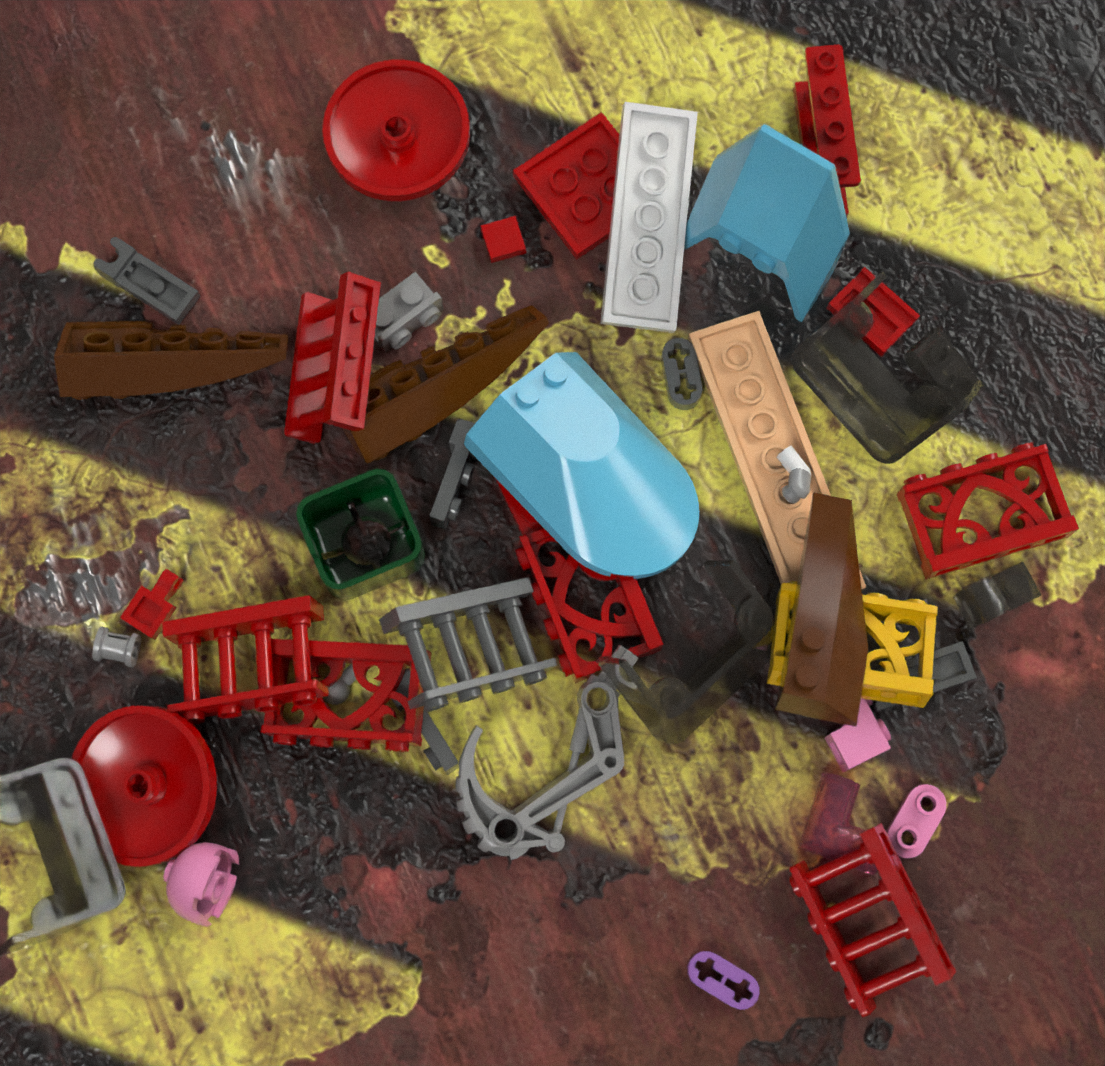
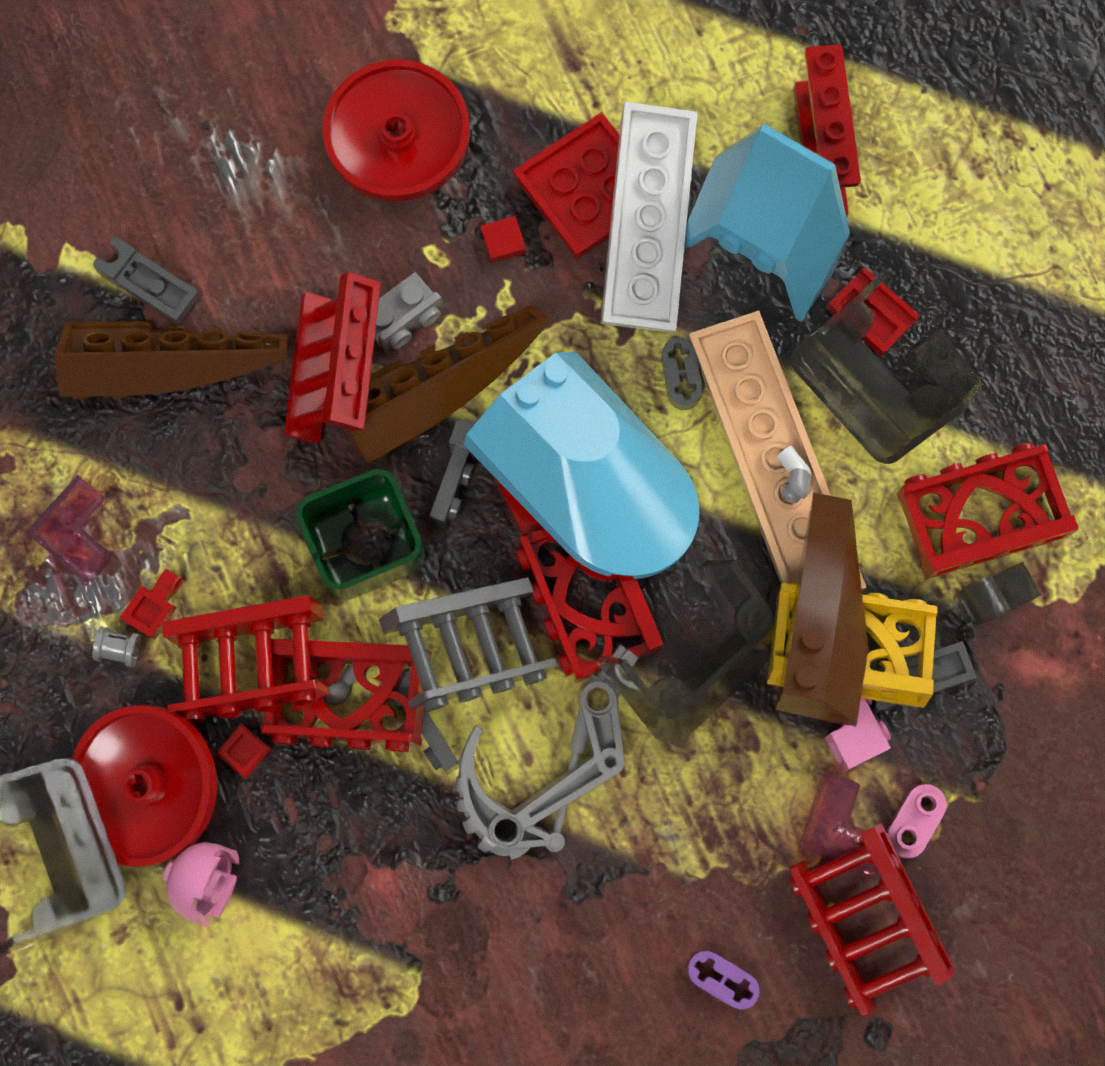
(62, 532): none -> clear pink brick
(243, 751): none -> red tile

